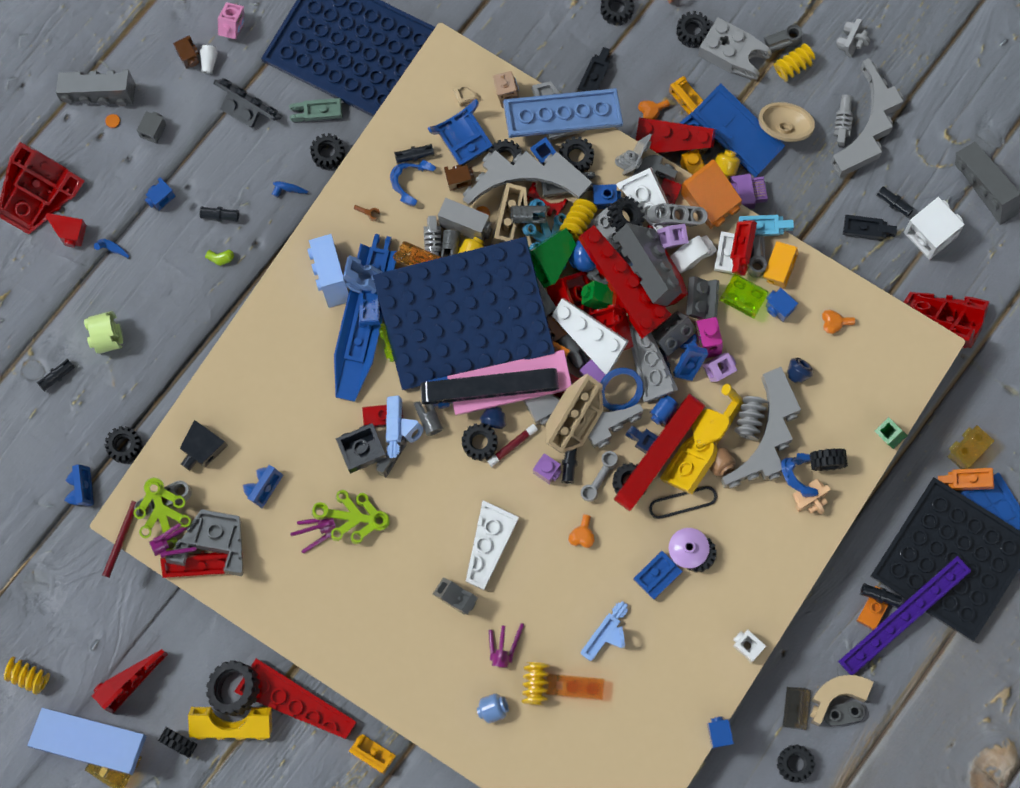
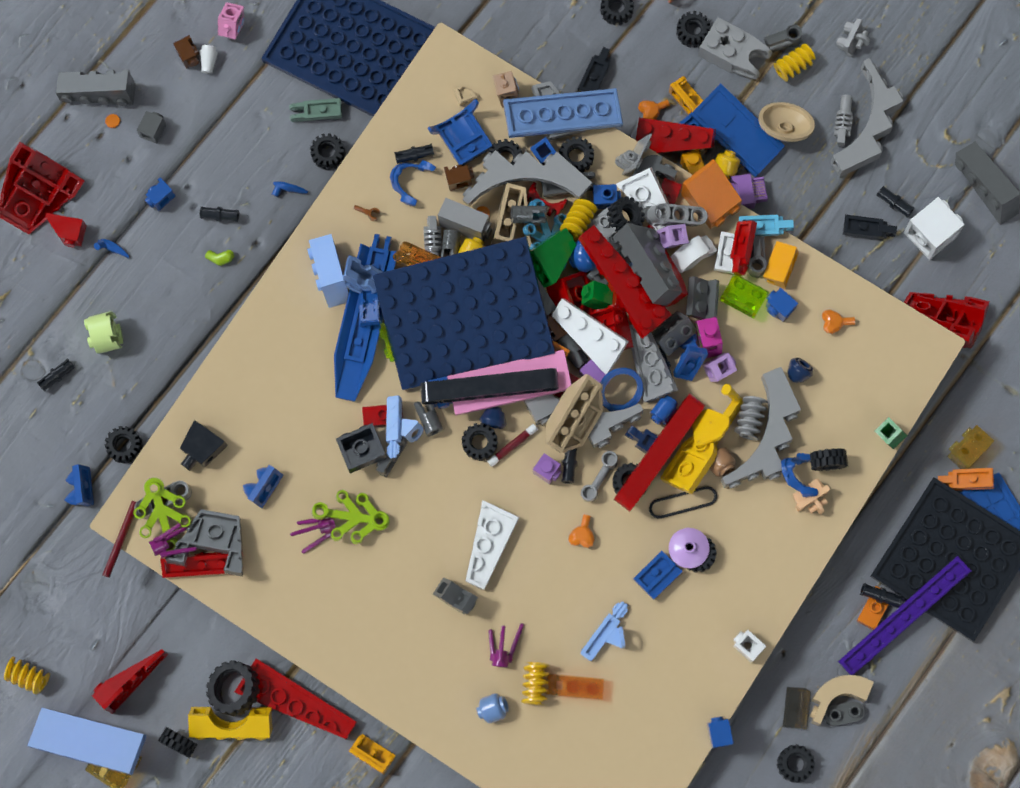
(243, 106): black bracket -> none

